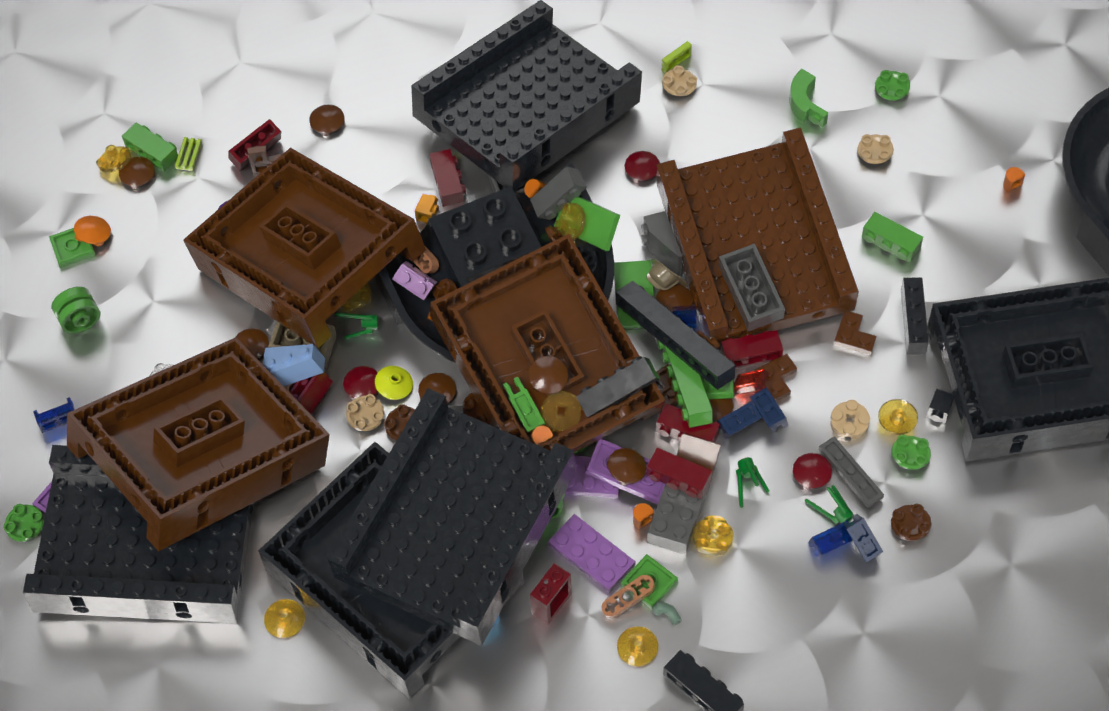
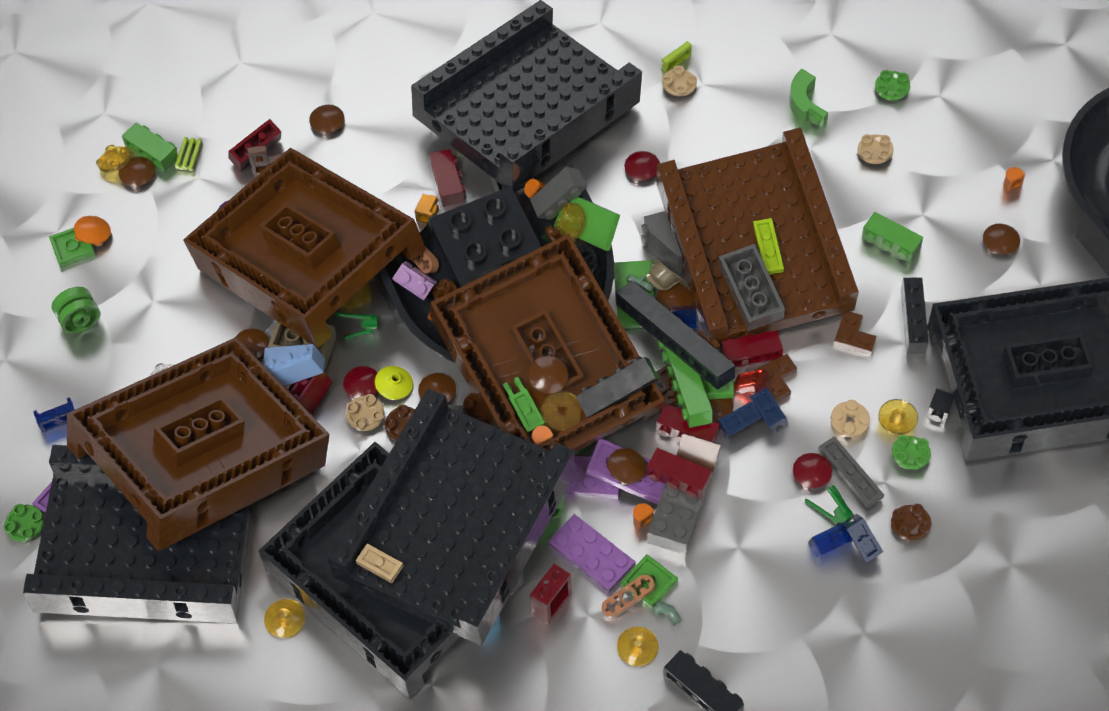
(379, 563): none -> tan plate
(648, 287): none -> sand green piece
(715, 546): clear yellow plate -> none
(748, 470): green plant -> none
(768, 245): none -> lime plate
(1001, 239): none -> reddish brown dish

